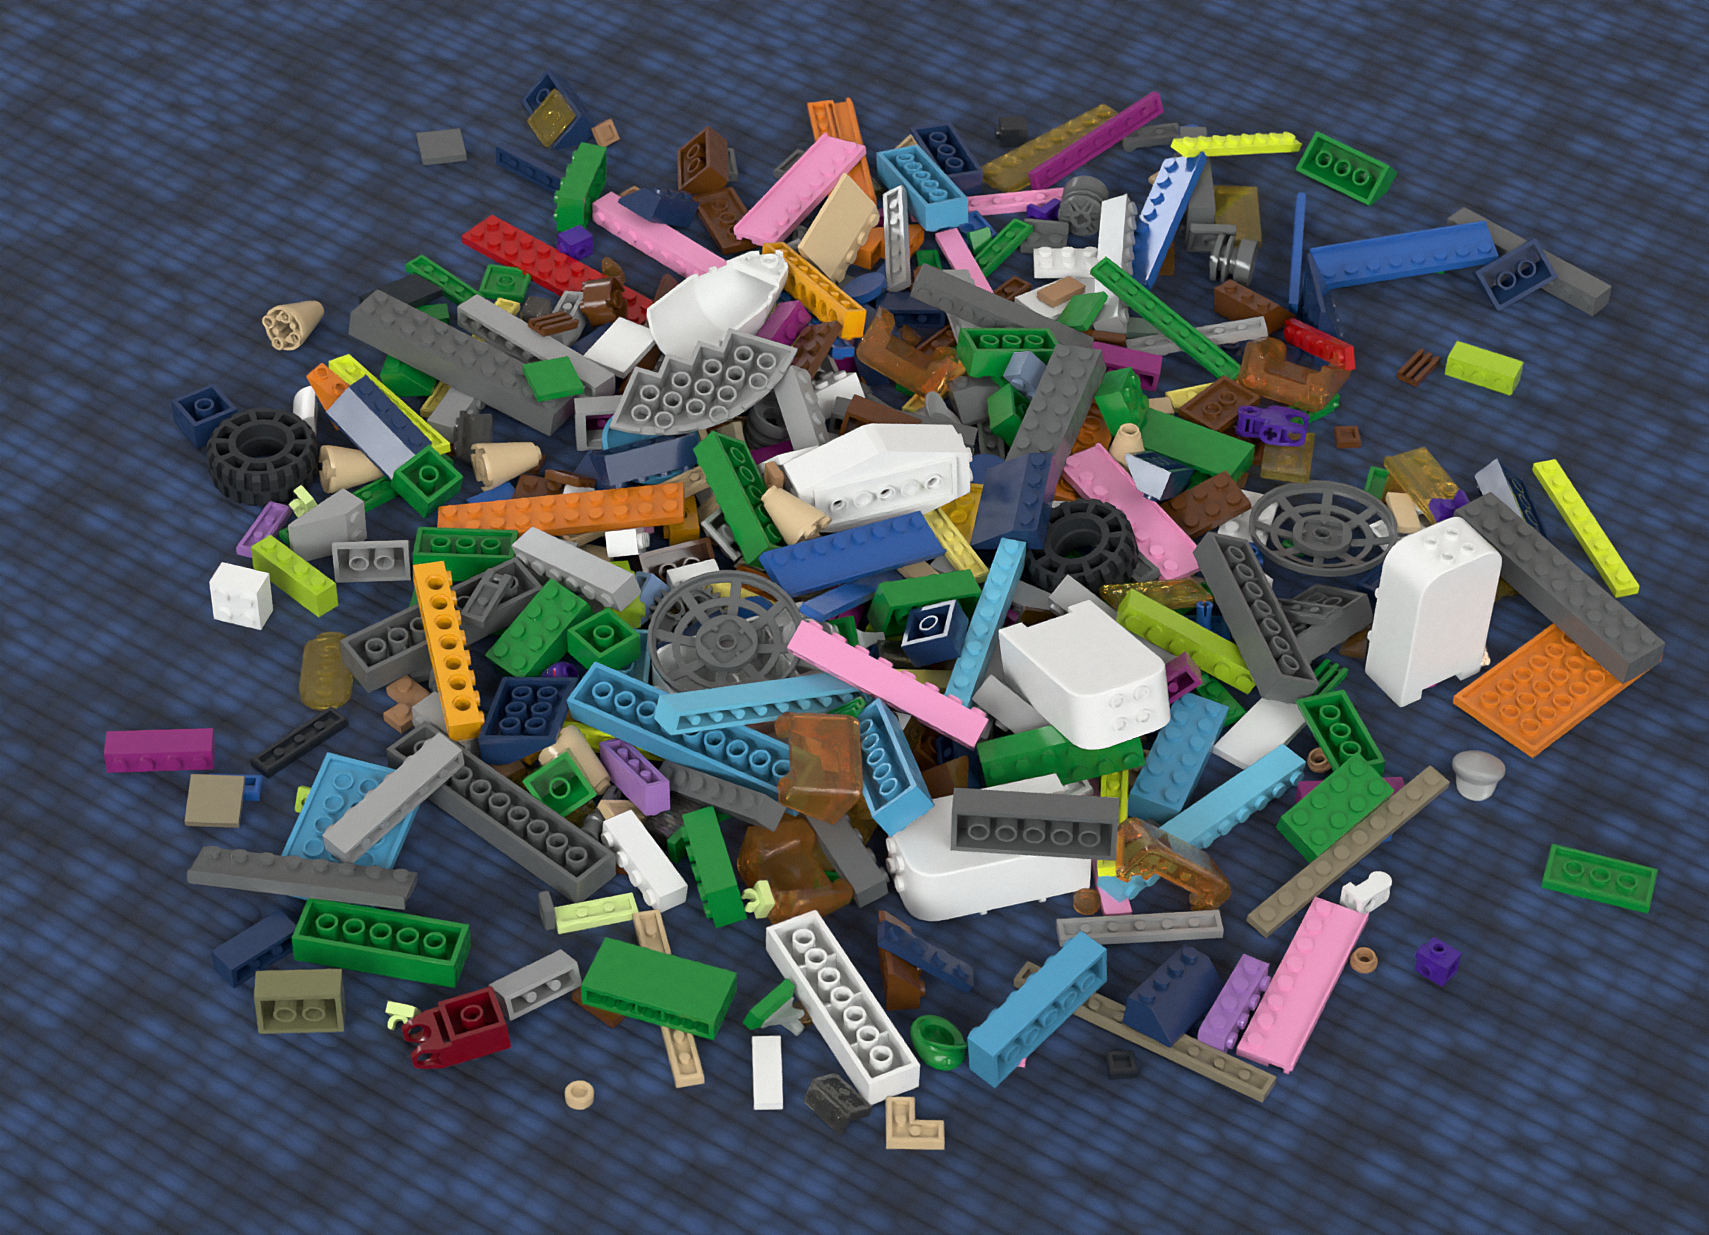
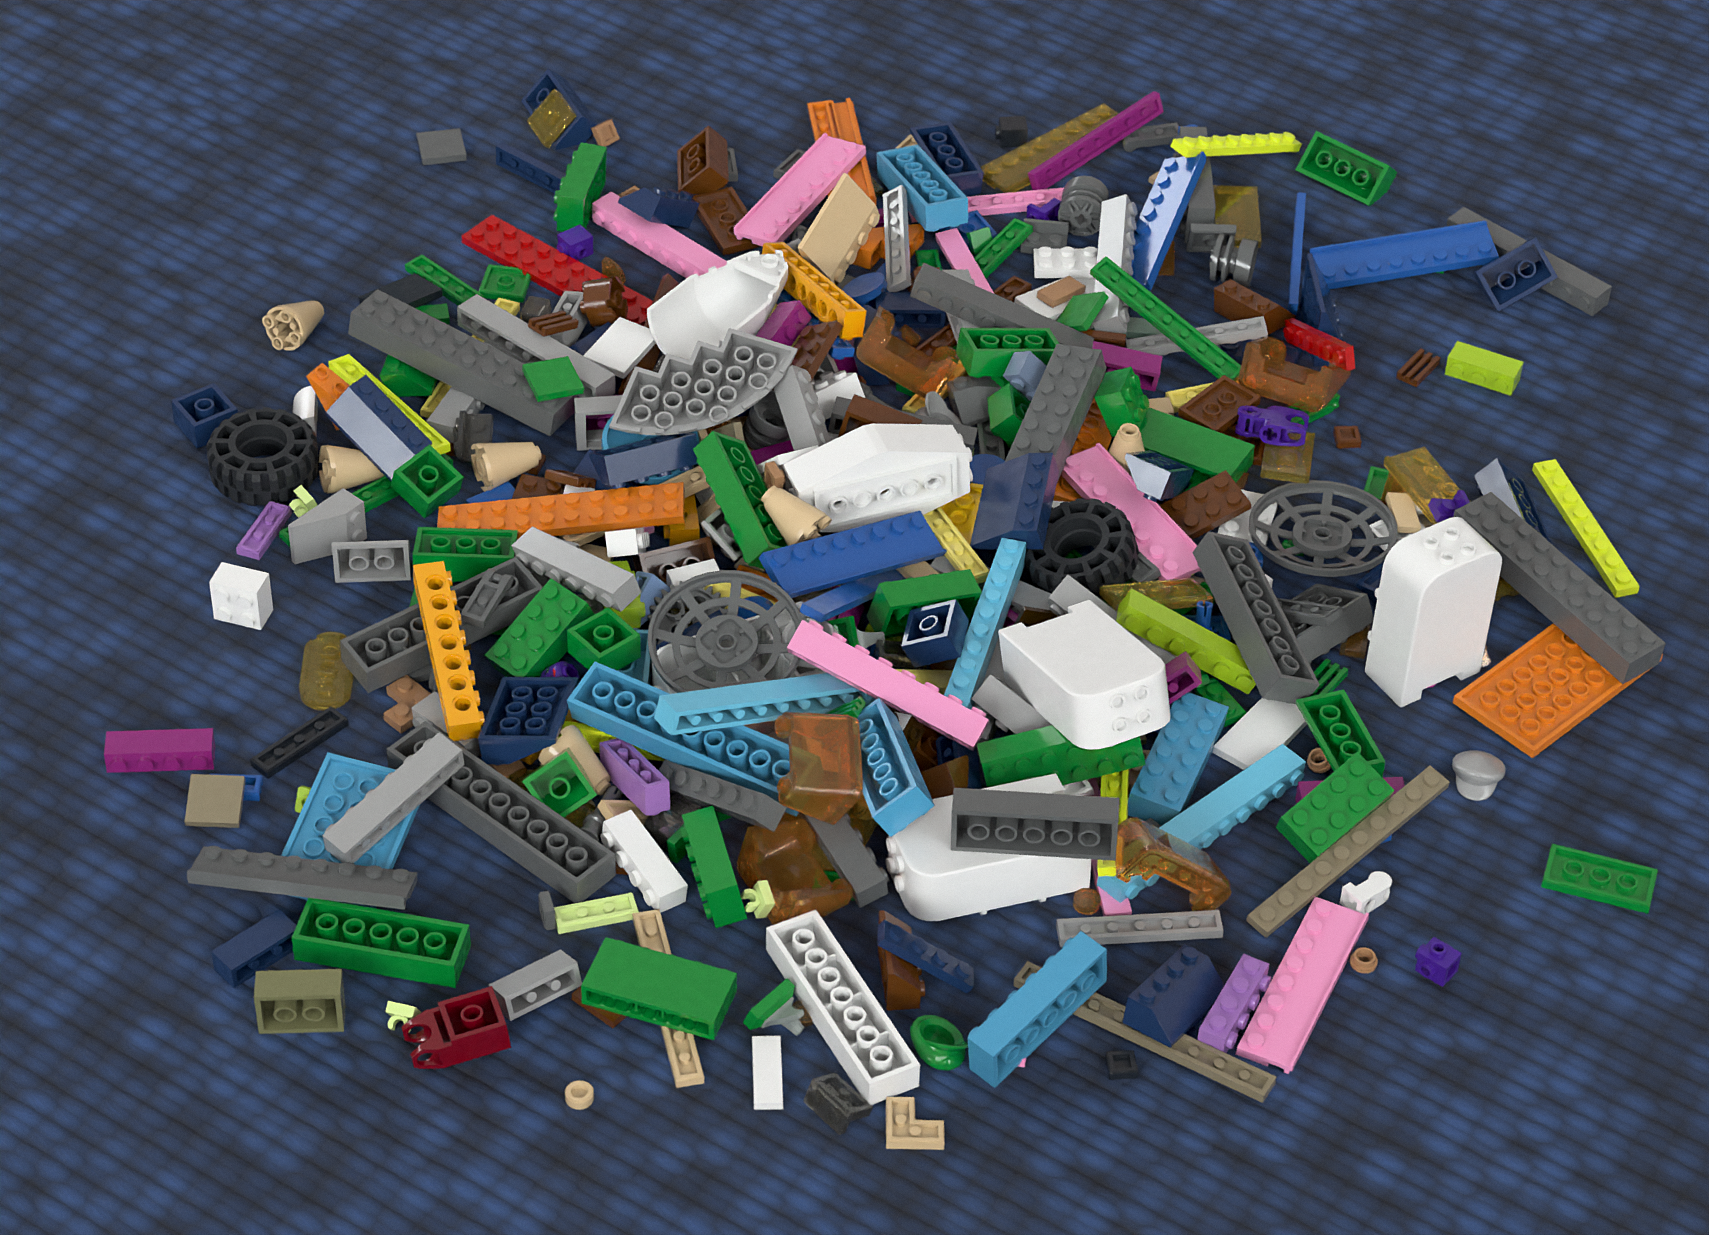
(295, 576): lime brick -> none

